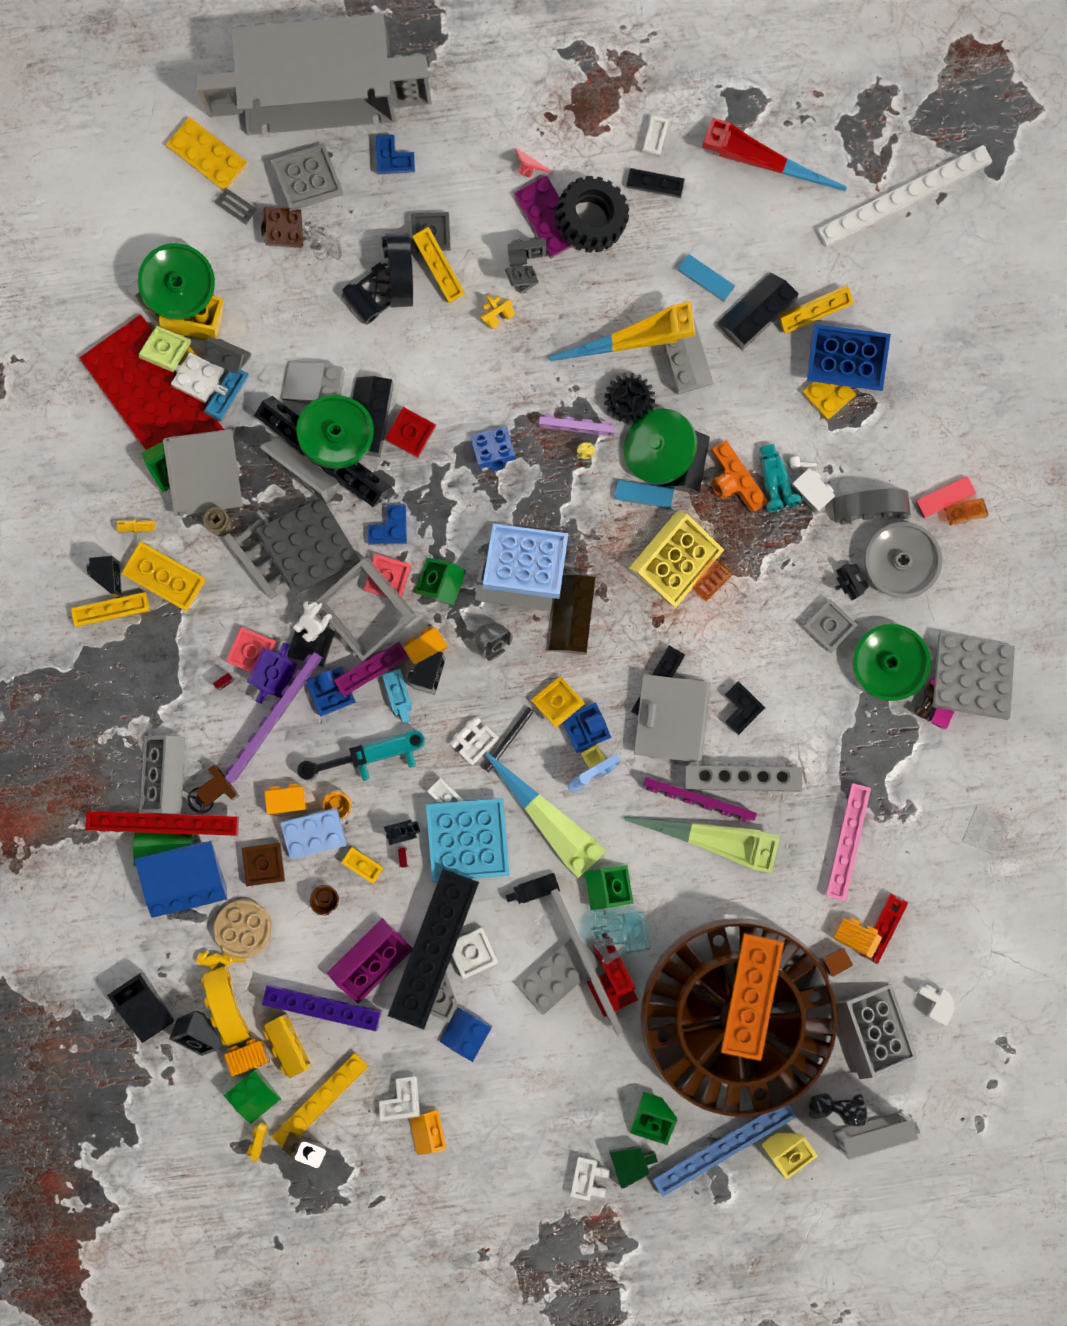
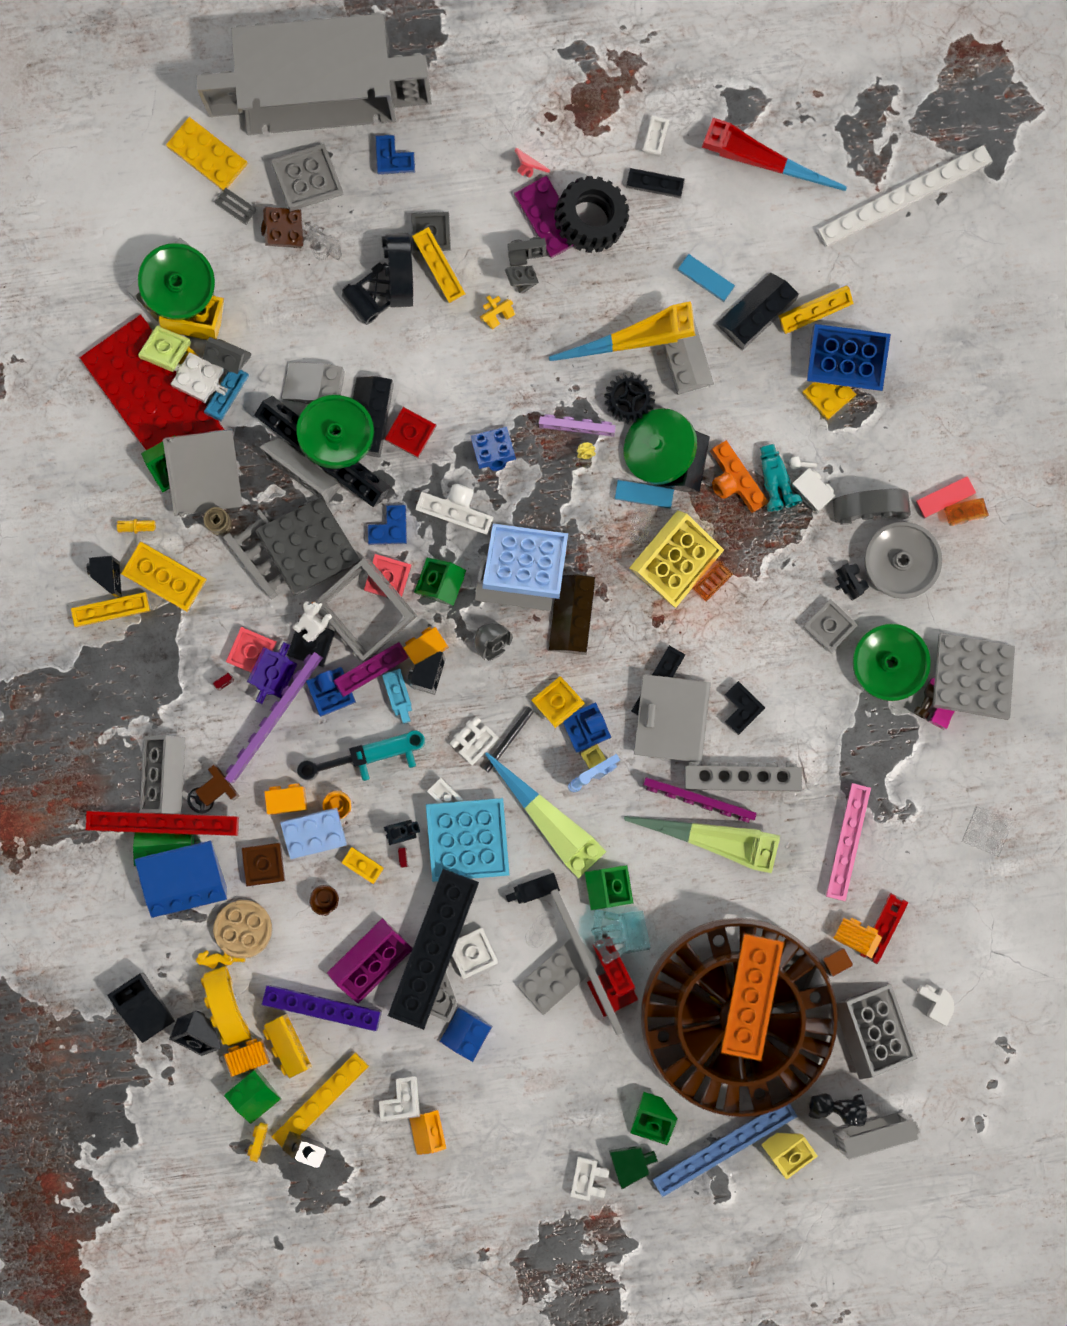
(456, 509): none -> white plate

